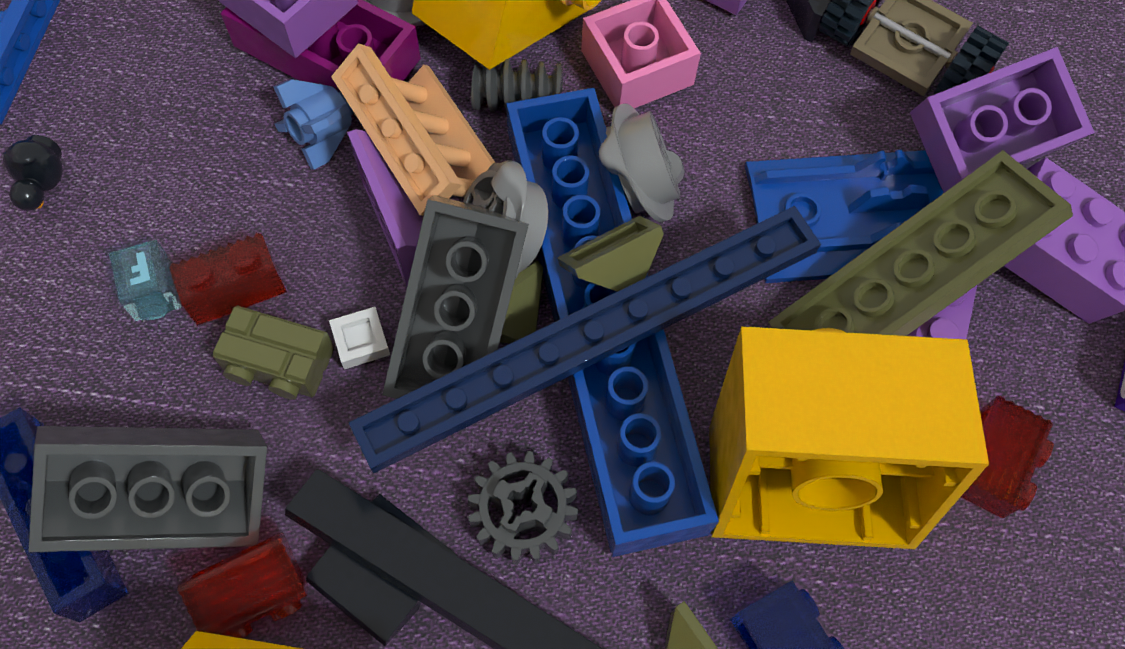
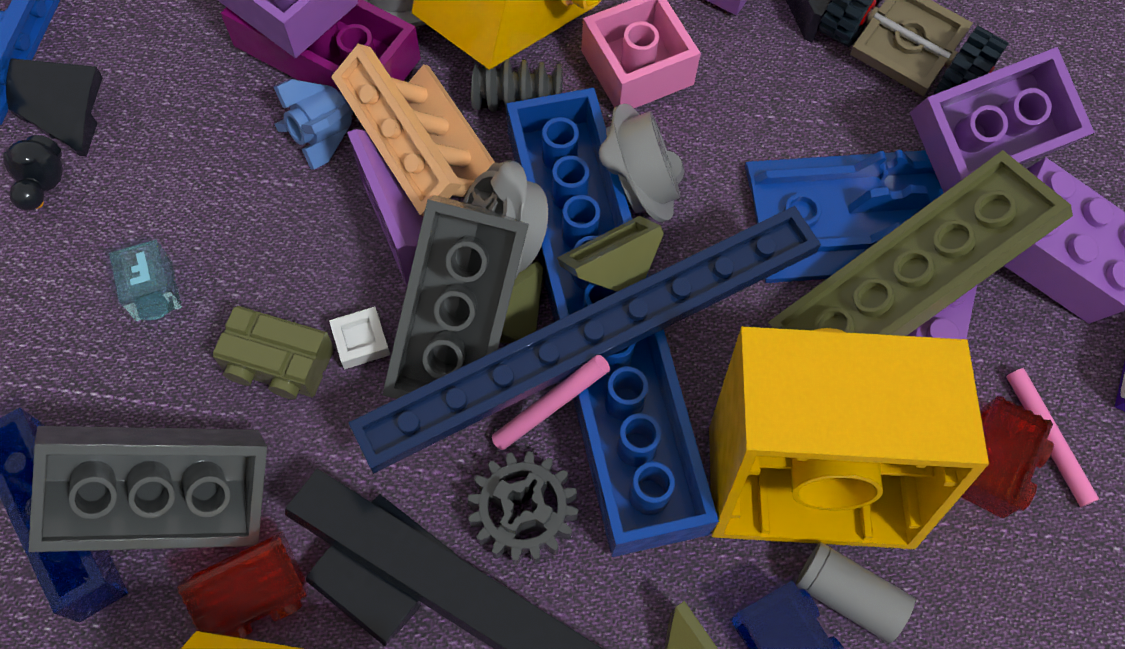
(55, 99): none -> black slope
(227, 279): clear red brick -> none
(551, 402): none -> bright pink bar
(856, 592): none -> light grey pin
(1061, 452): none -> bright pink bar

